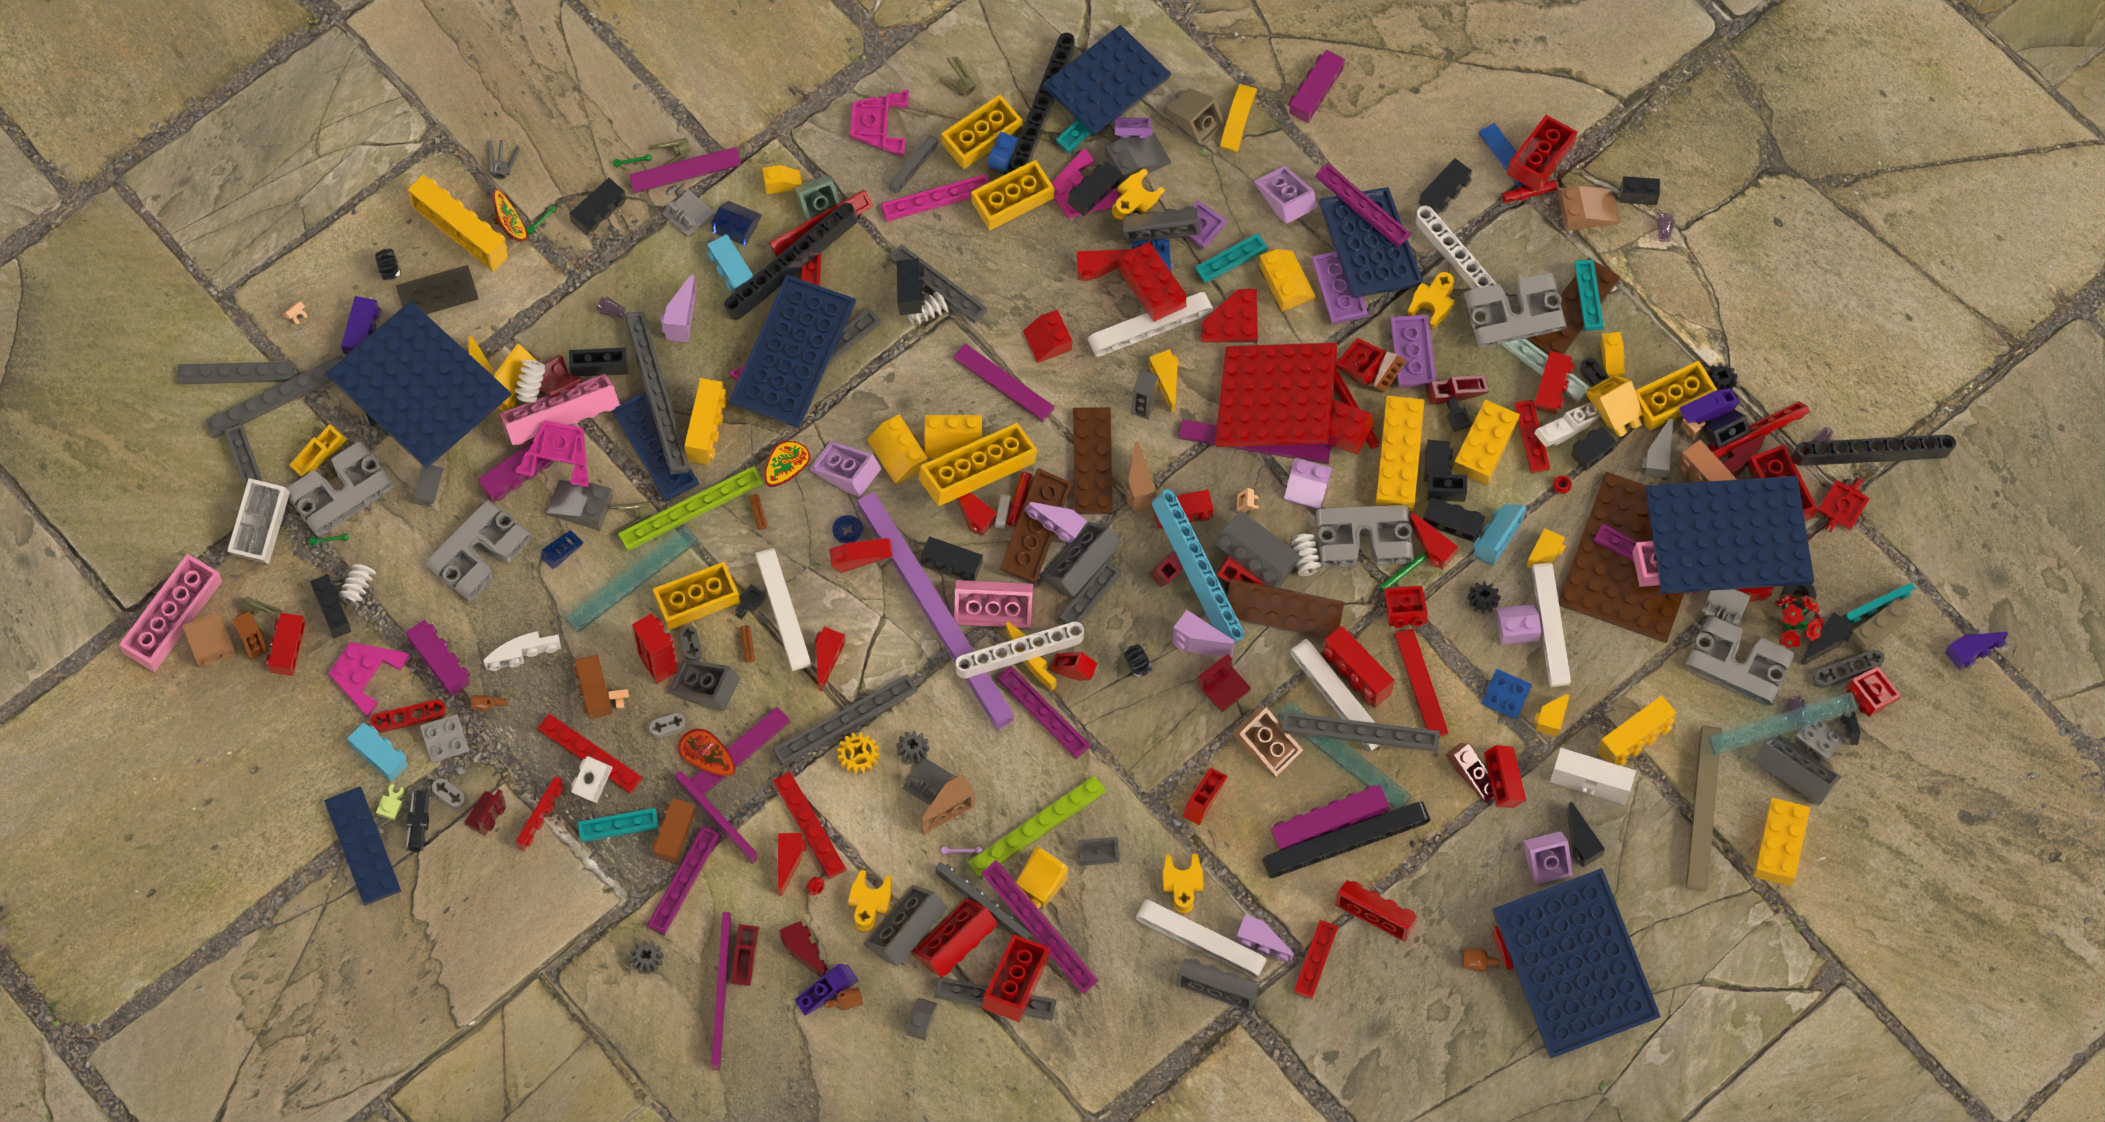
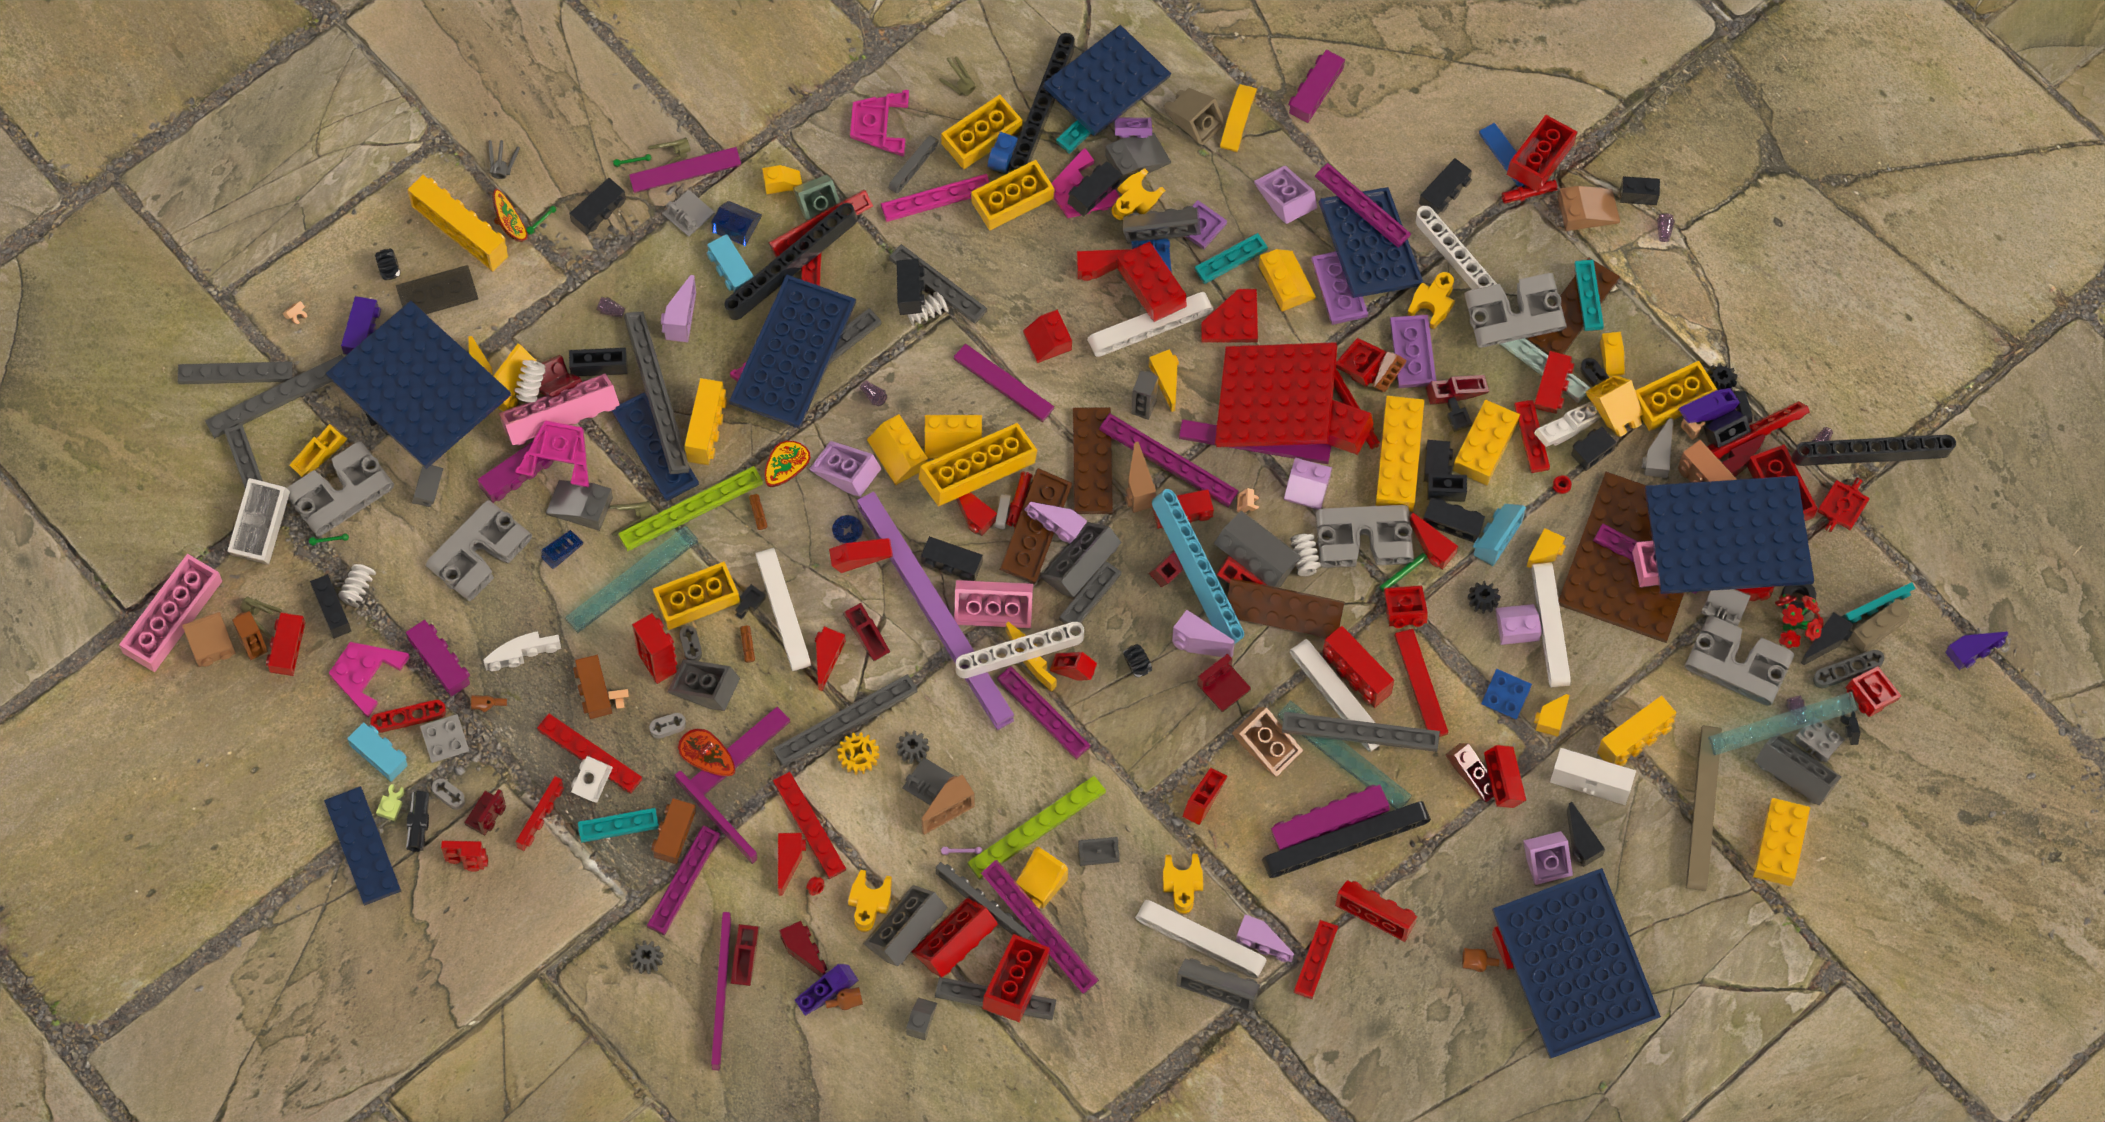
(468, 852): none -> red plate
(866, 631): none -> dark red slope
(874, 393): none -> cone
(1169, 460): none -> magenta tile
(1743, 406): none -> black beam

